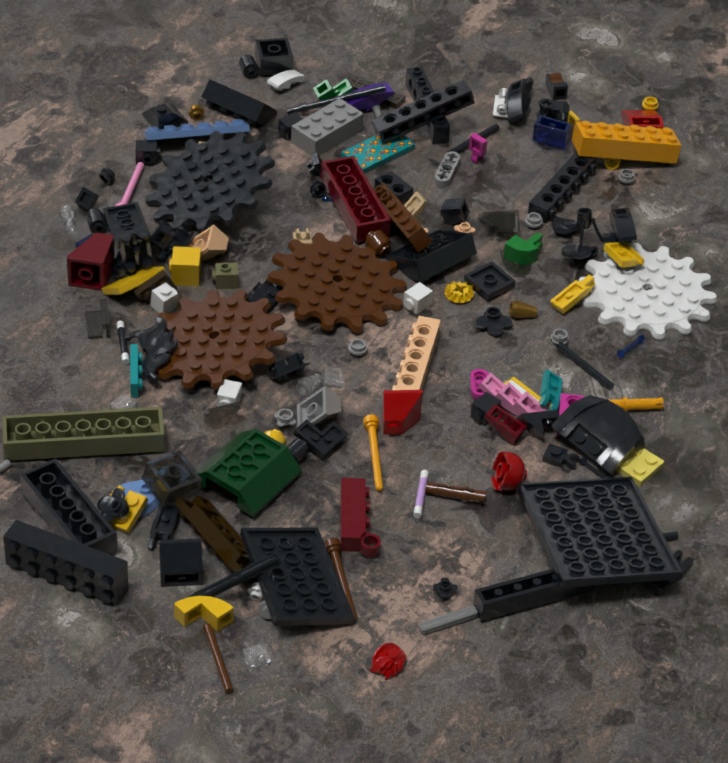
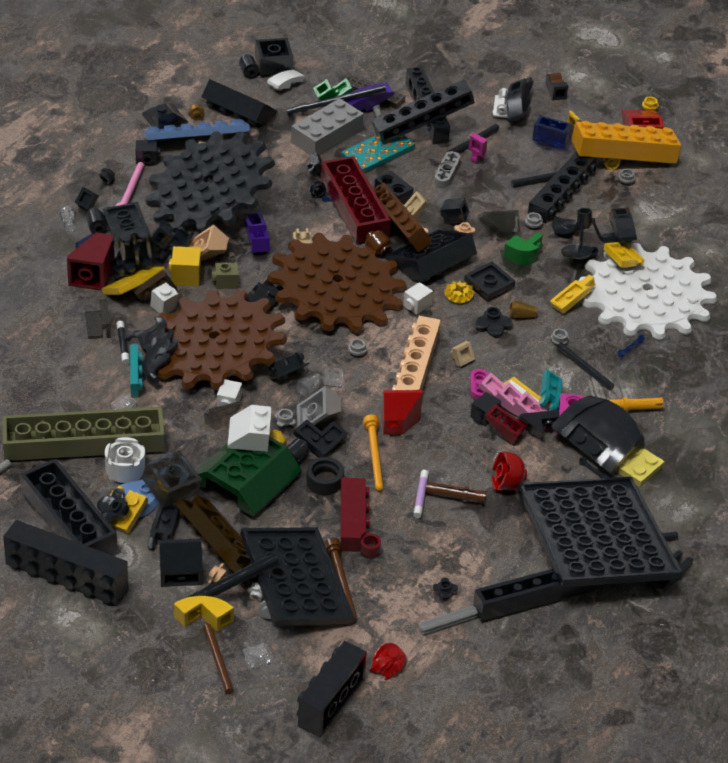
(124, 460): none -> white brick
(217, 573): none -> light nougat plate
(250, 429): none -> white slope
(256, 232): none -> dark purple slope
(285, 124): black brick -> none
(324, 464): none -> black tyre
(331, 688): none -> black brick
(462, 353): none -> tan tile
(533, 179): none -> black bar
(555, 109): black piece -> none
(557, 456): black plate -> none

